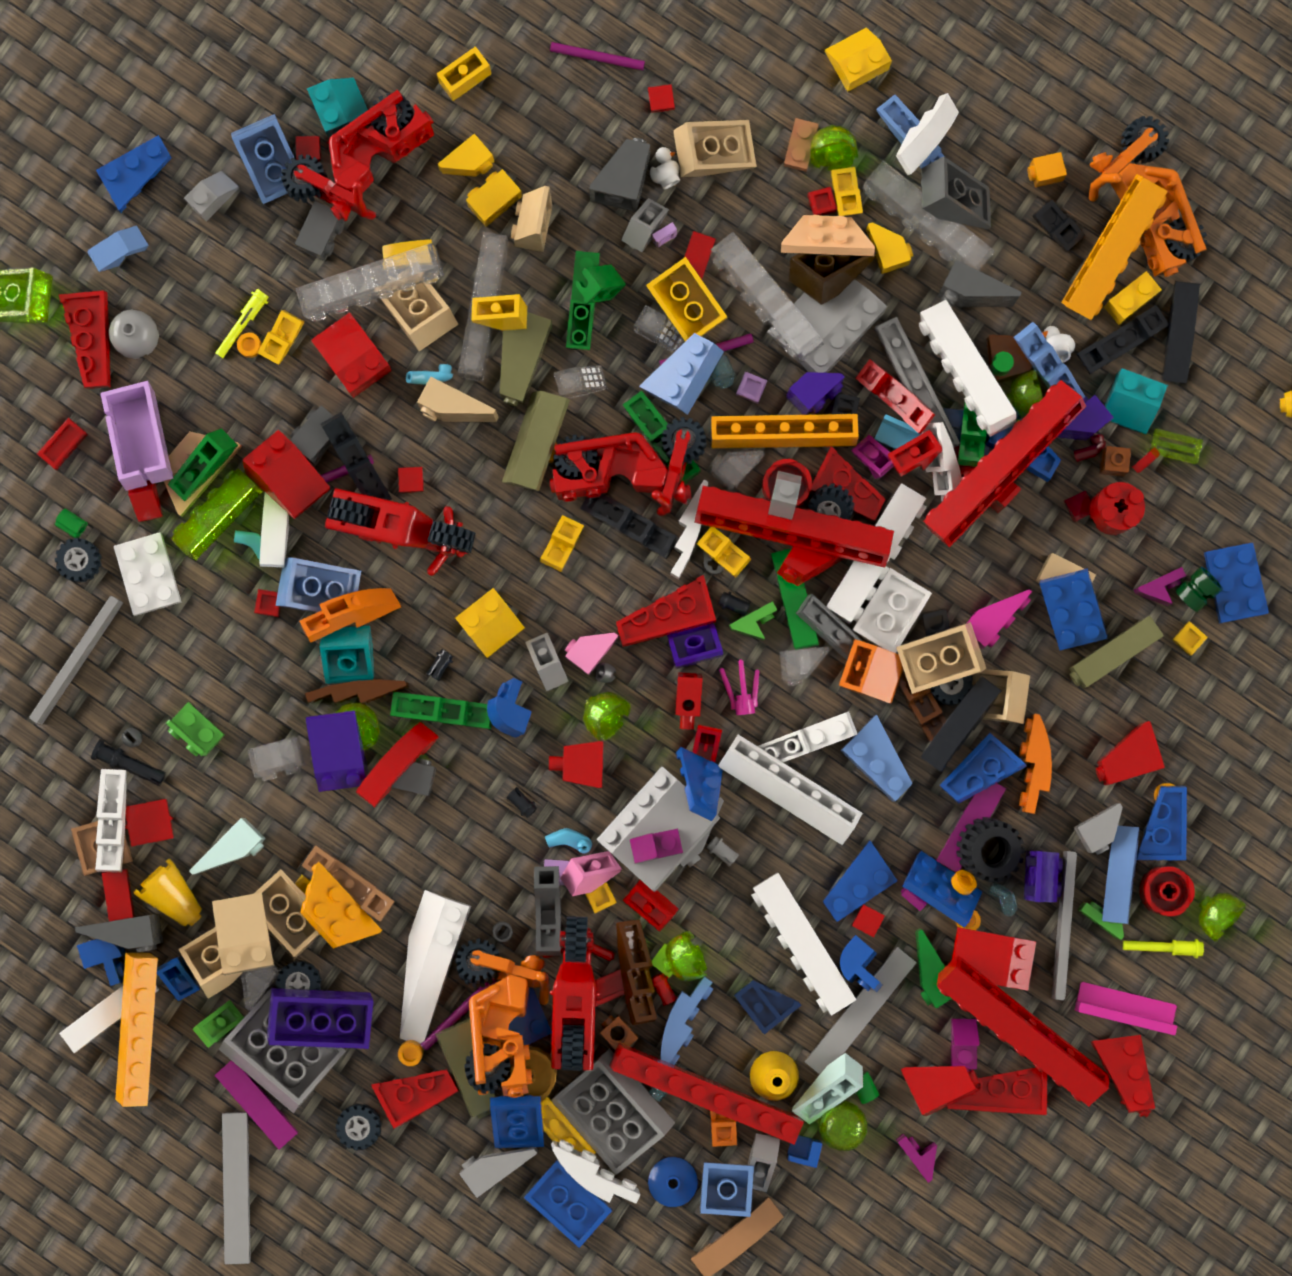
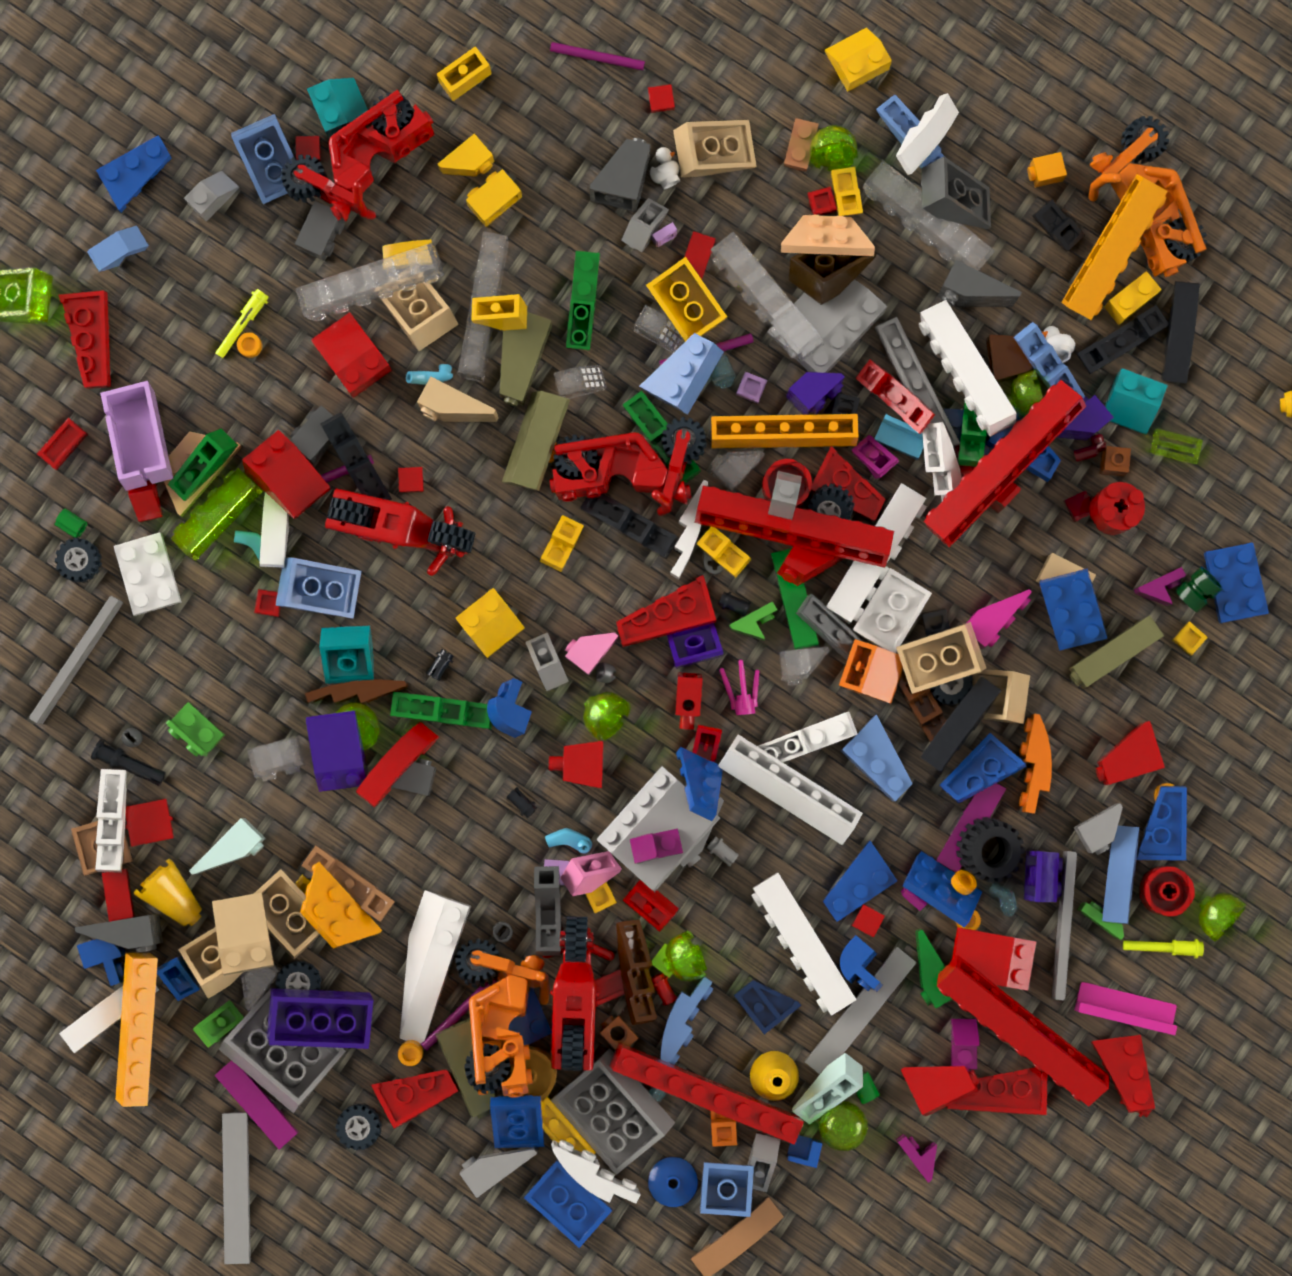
(133, 334): light grey cylinder -> none
(281, 337): yellow slope -> none
(350, 608): orange slope -> none
(533, 219): tan slope -> none
(603, 283): green hinge -> none
(890, 248): yellow slope -> none
(915, 453): red slope -> none
(1001, 364): green piece -> none
(1146, 460): red tile -> none

